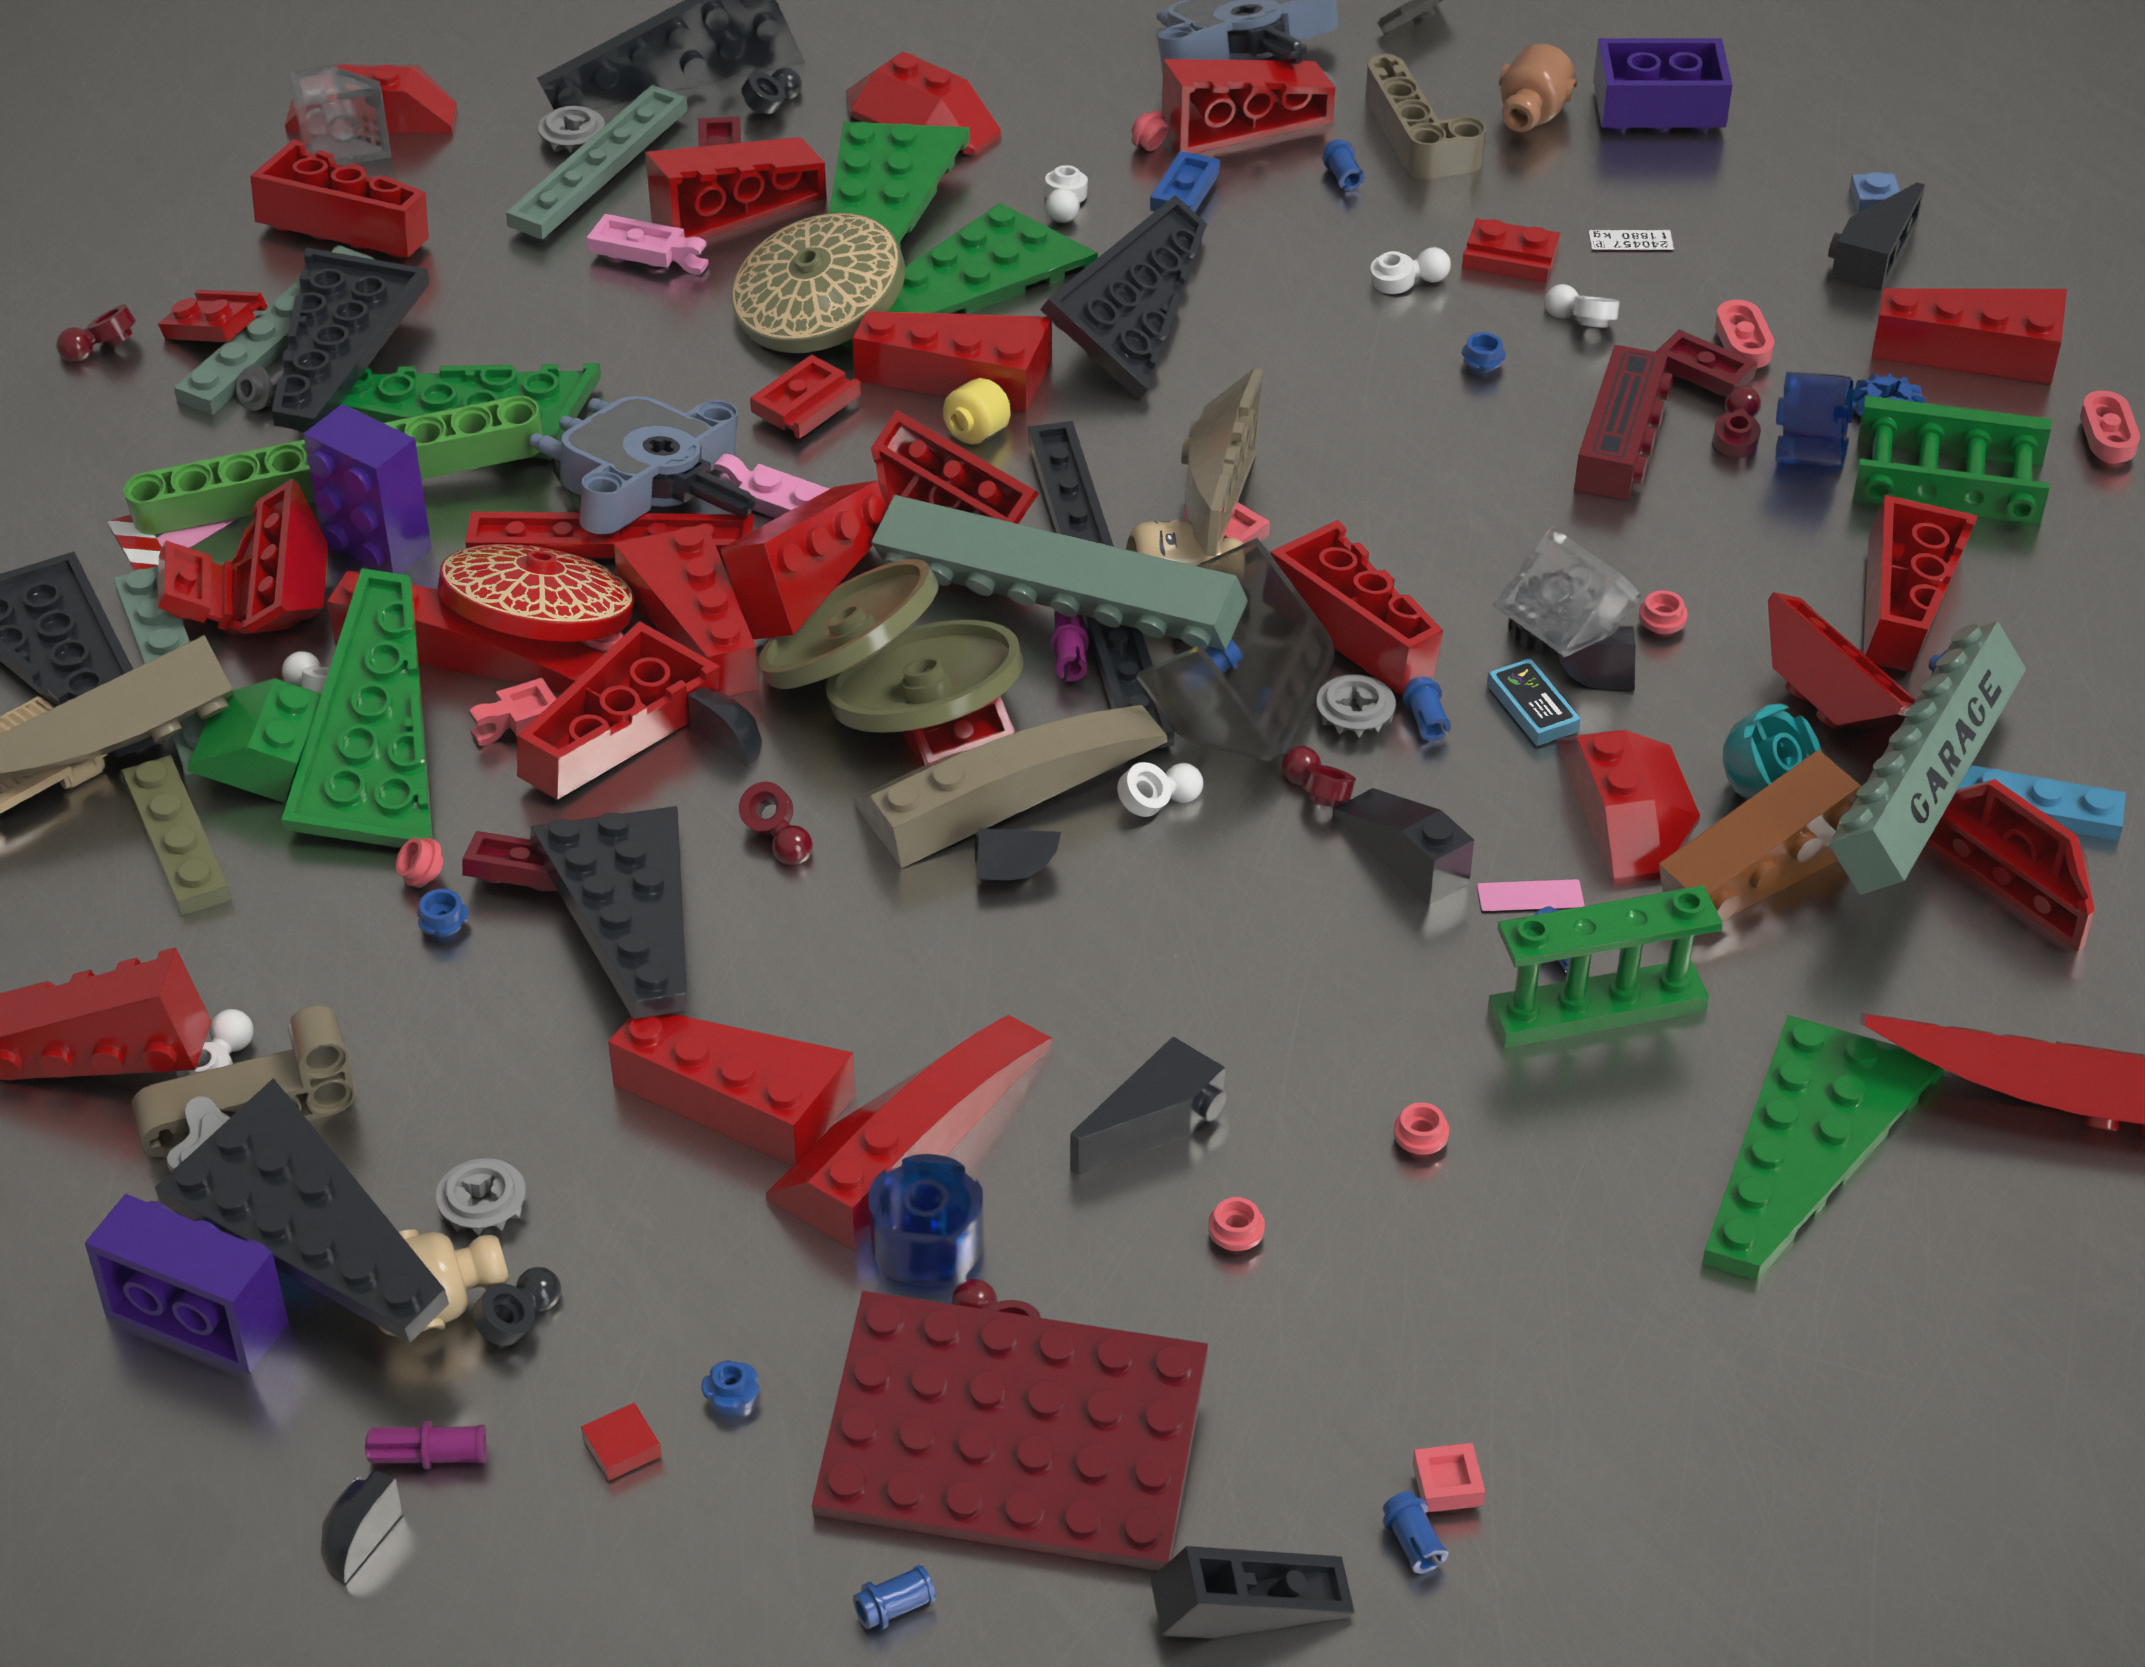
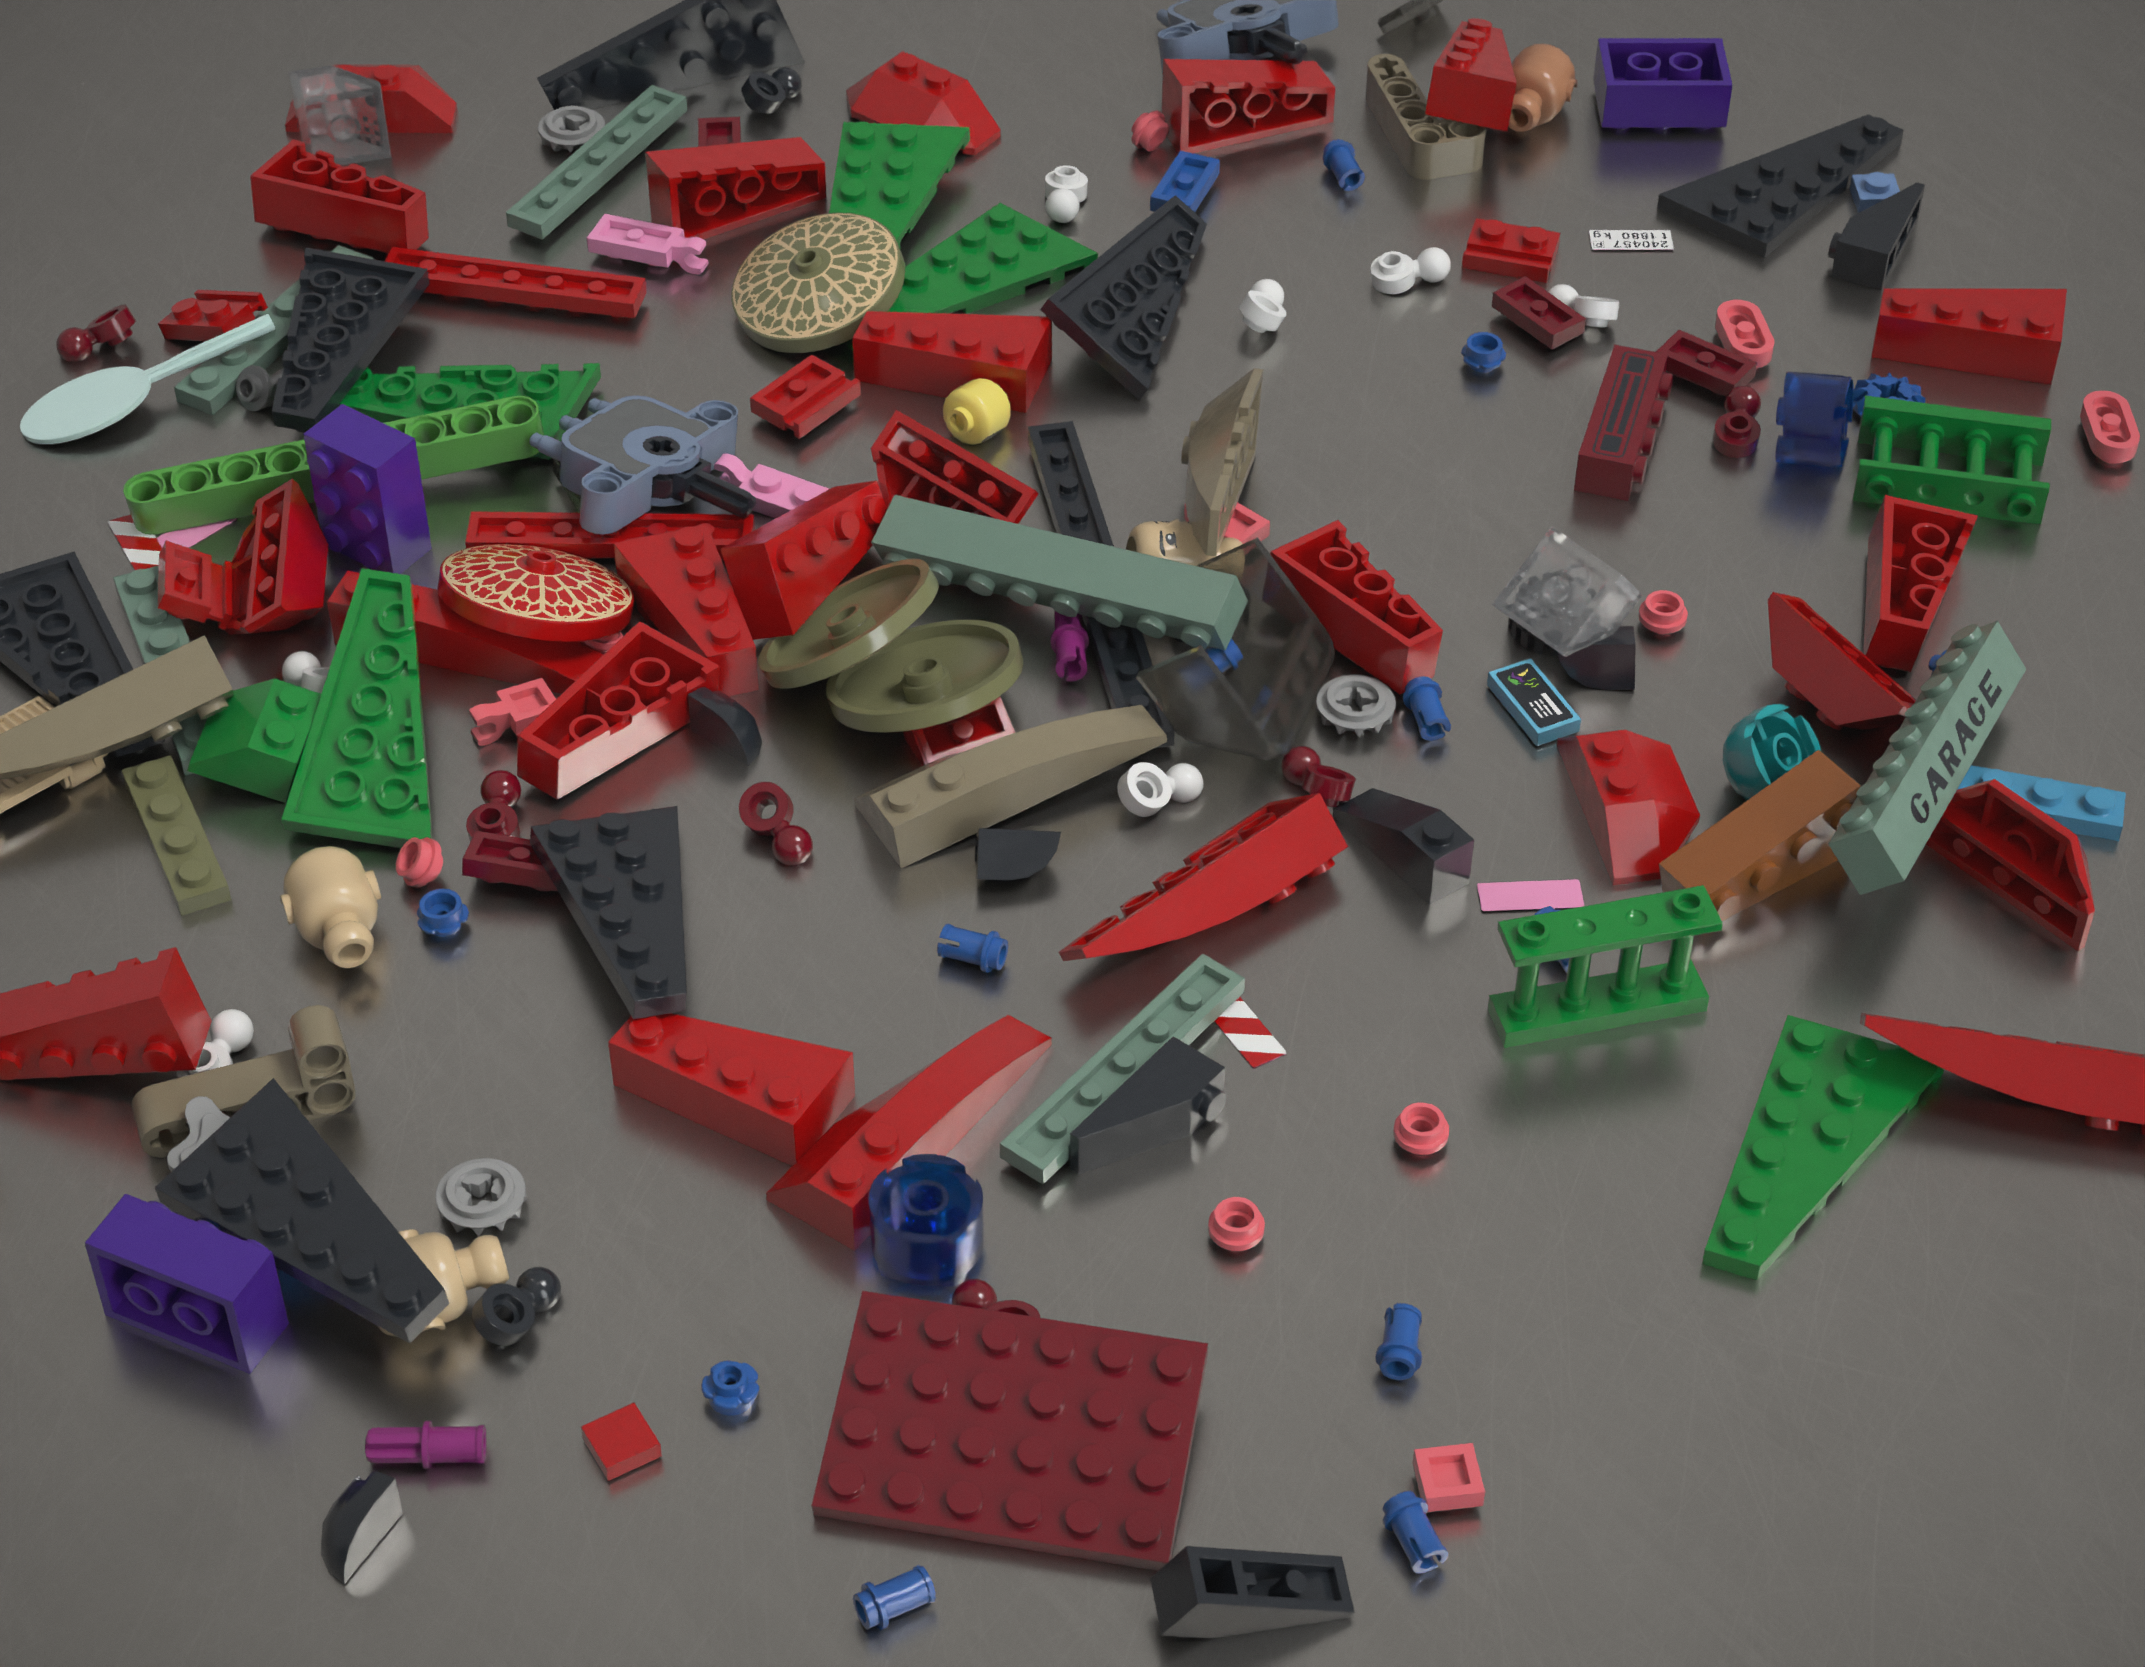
(112, 393): none -> light aqua piece
(333, 904): none -> tan piece
(500, 793): none -> dark red plate
(526, 283): none -> red plate
(975, 948): none -> blue pin
(1180, 1010): none -> sand green plate
(1223, 878): none -> red wedge
(1249, 1034): none -> sticker
(1263, 306): none -> white plate
(1399, 1353): none -> blue pin
(1474, 78): none -> red wedge
(1538, 312): none -> dark red plate
(1780, 191): none -> black wing

